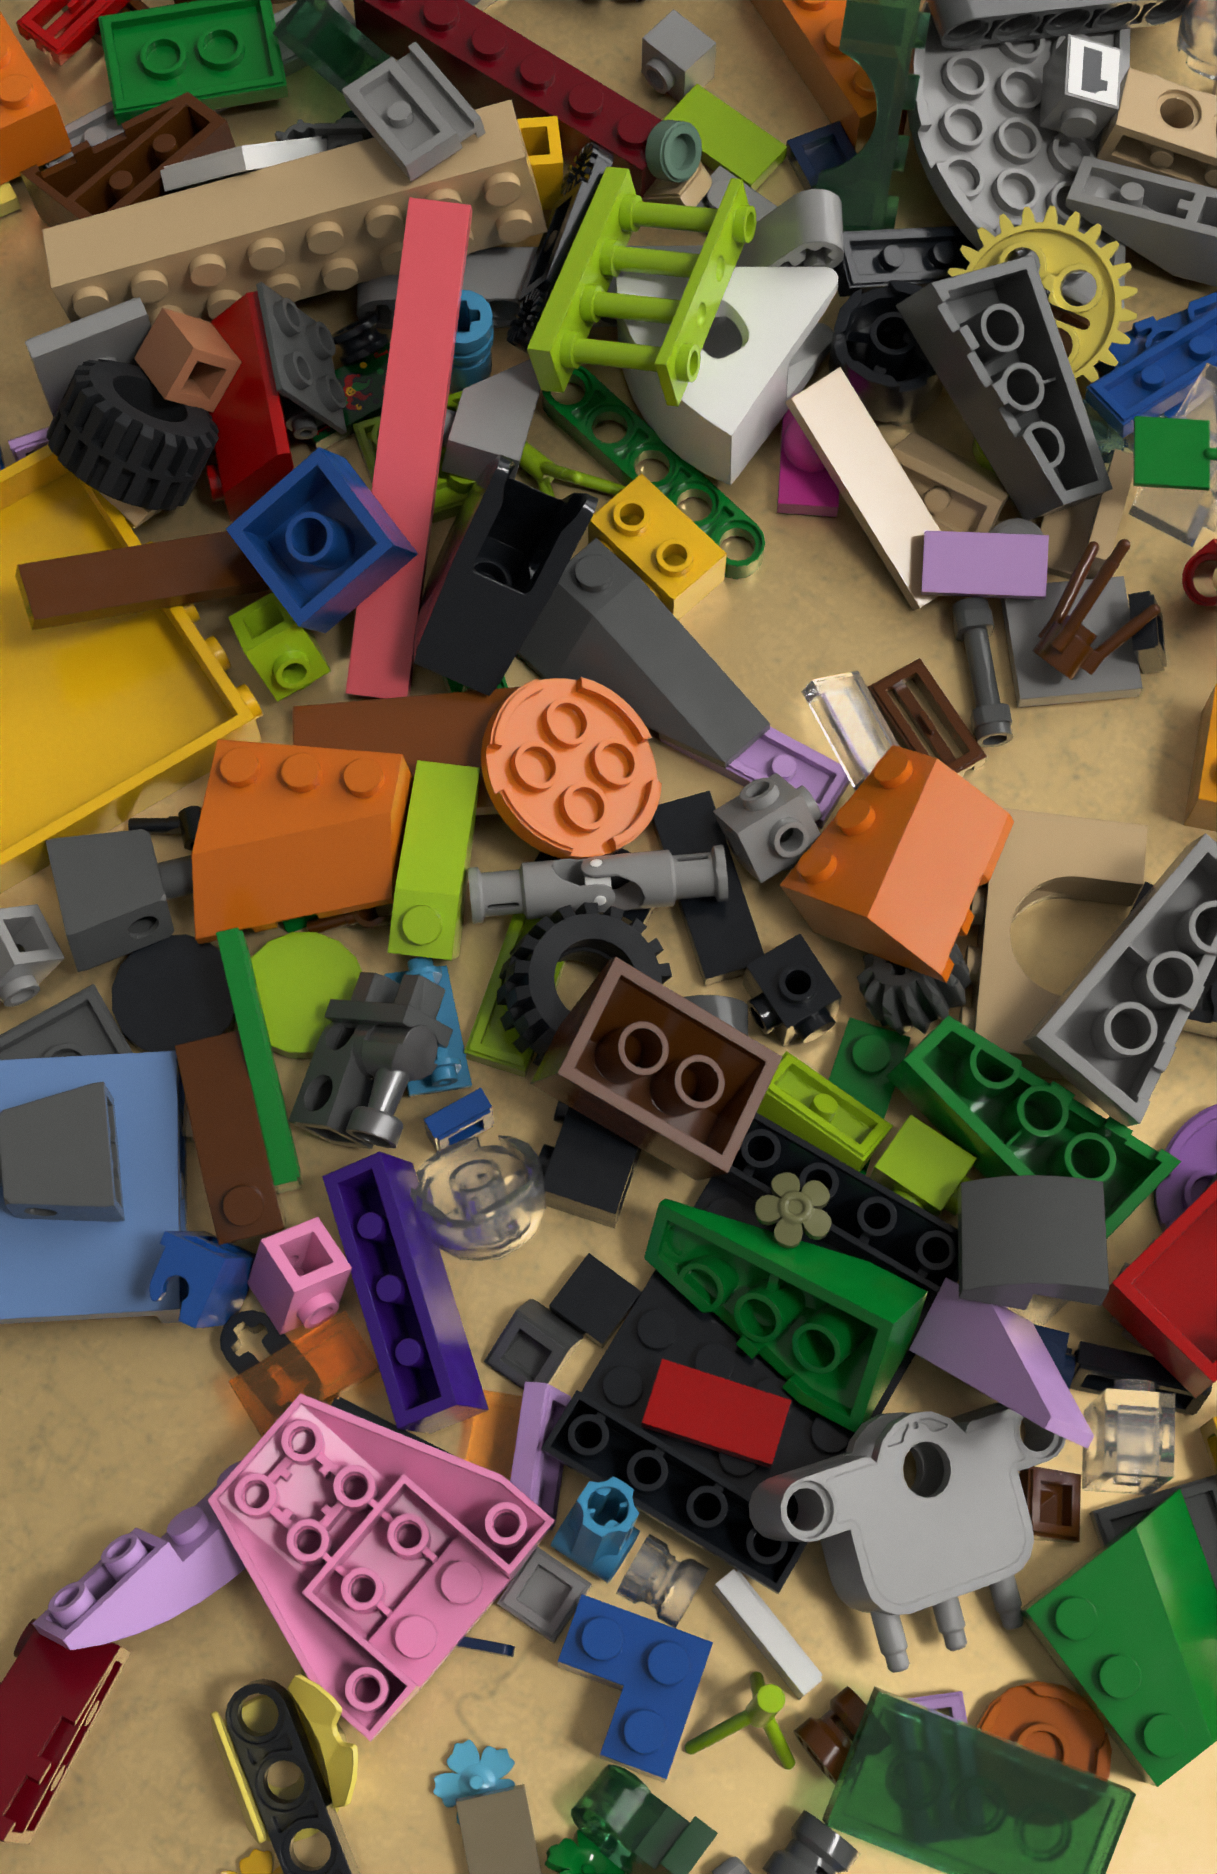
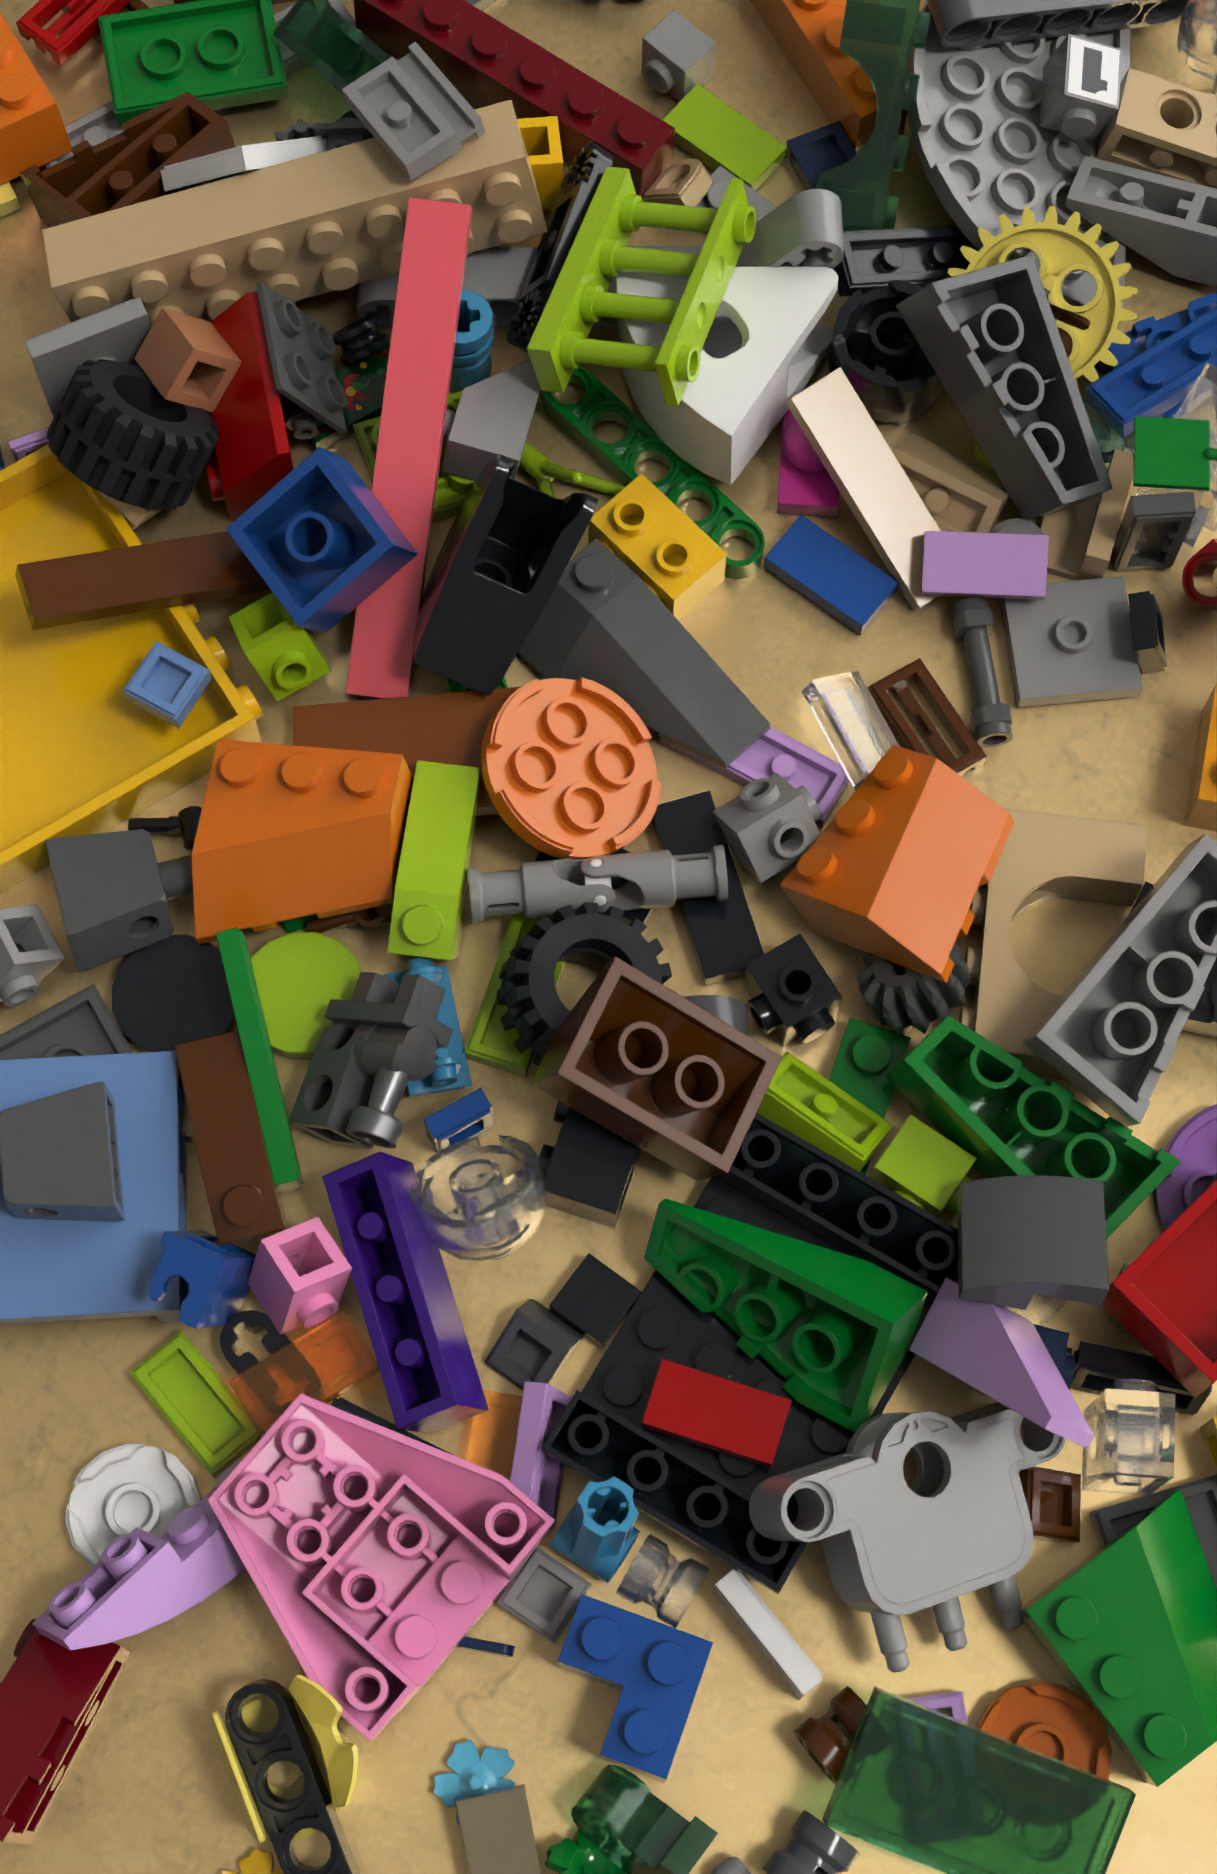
(127, 1491): none -> white tile
(167, 684): none -> medium blue tile
(197, 1403): none -> lime tile
(673, 150): sand green tile -> none
(759, 1713): lime plant -> none
(794, 1210): olive plant -> none
(830, 574): none -> blue tile
(1065, 640): reddish brown plant -> none
(1152, 531): none -> dark grey plate

